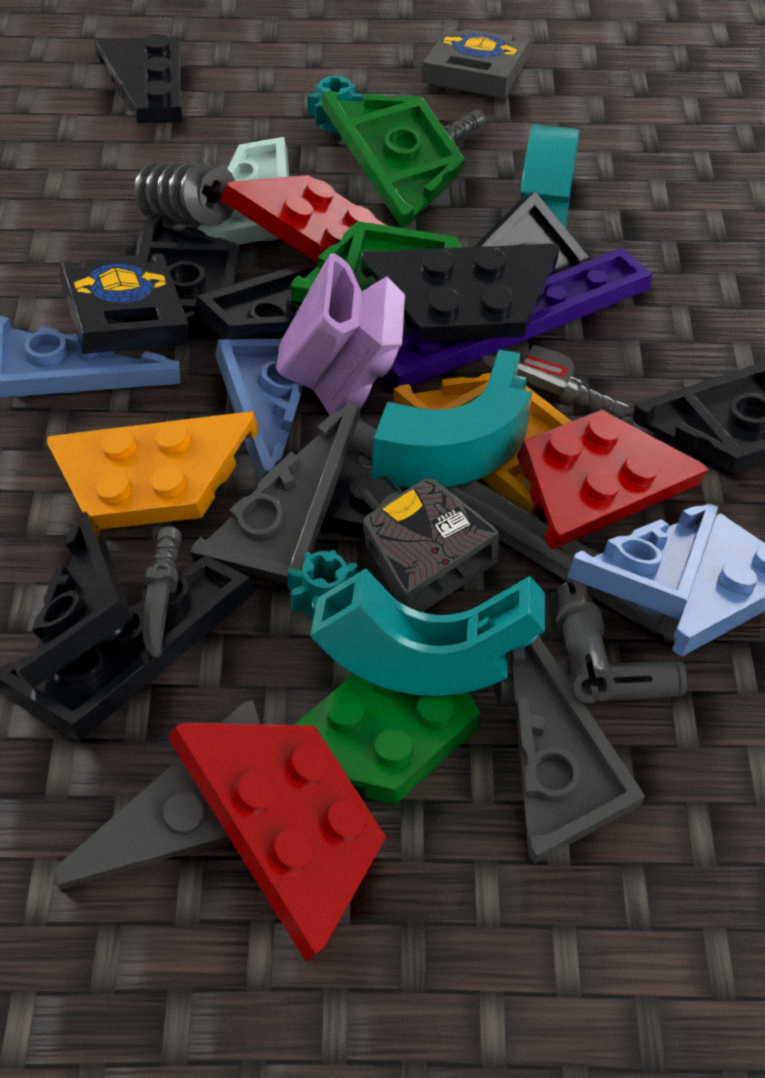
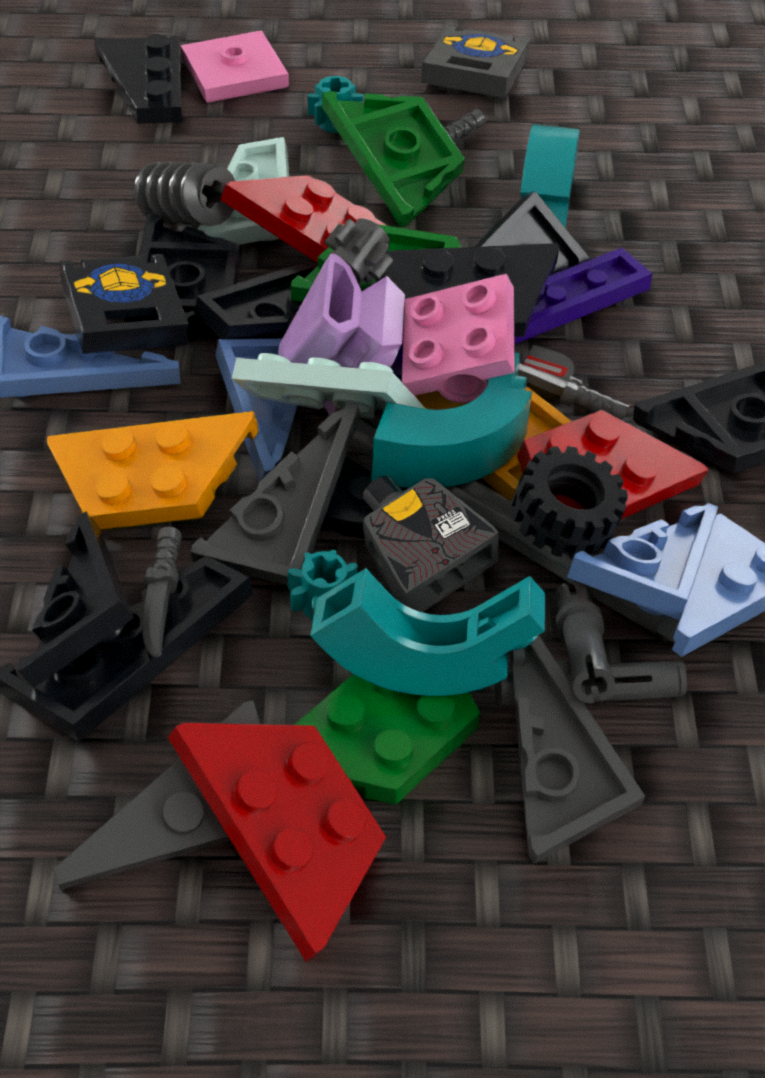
(234, 66): none -> bright pink plate
(322, 380): none -> light aqua wing
(362, 248): none -> dark grey gear
(459, 339): none -> bright pink plate
(576, 478): none -> black tyre

